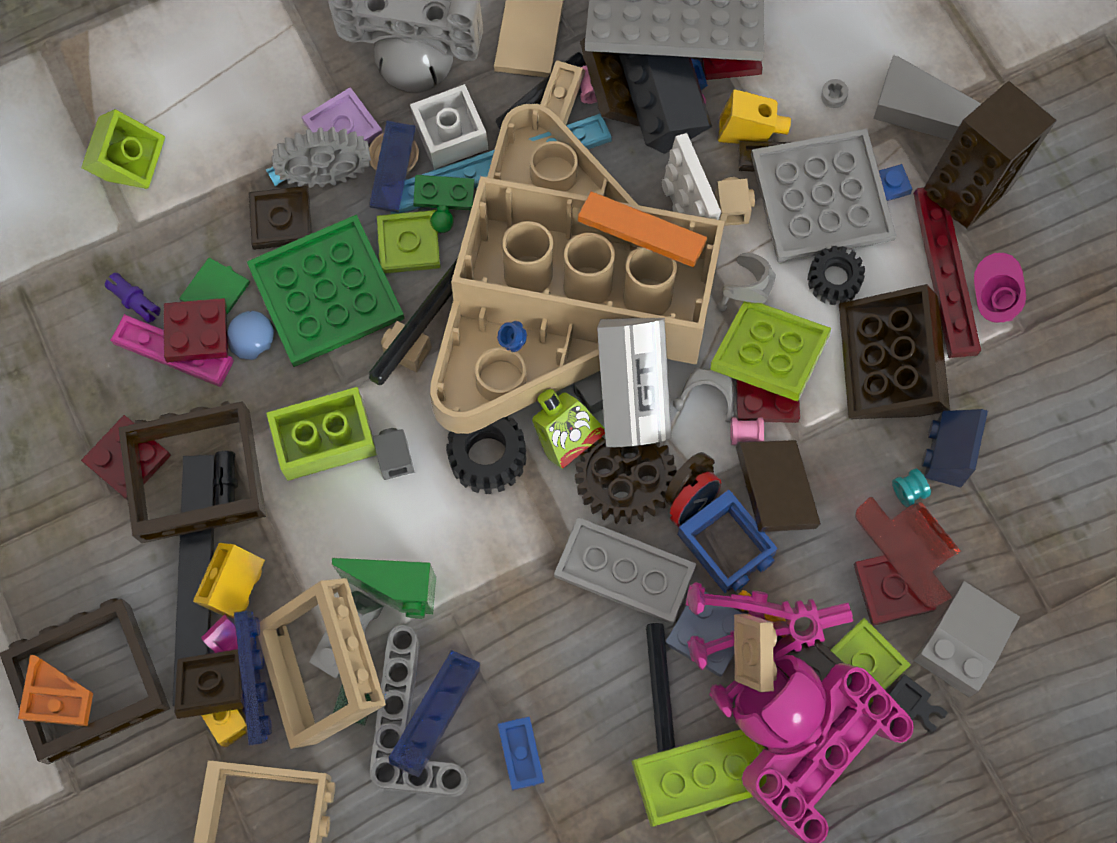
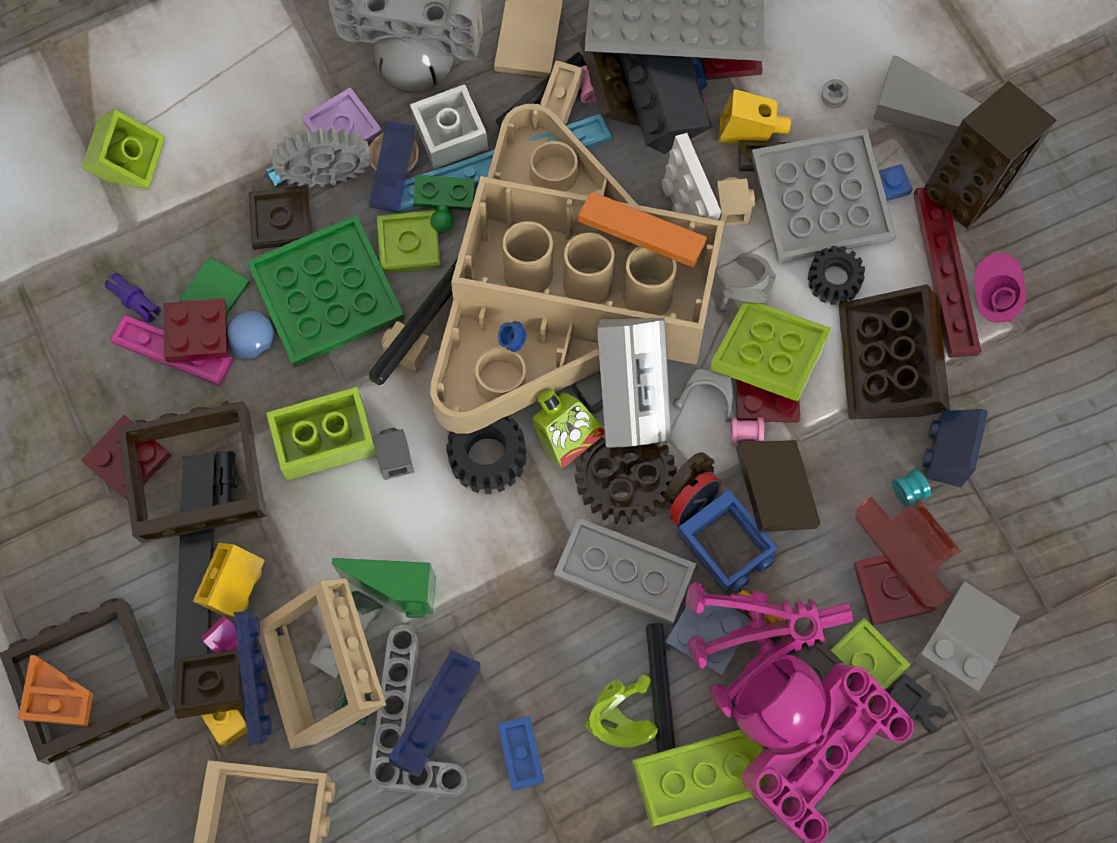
(627, 732): none -> lime helmet
(754, 652): tan plate -> none

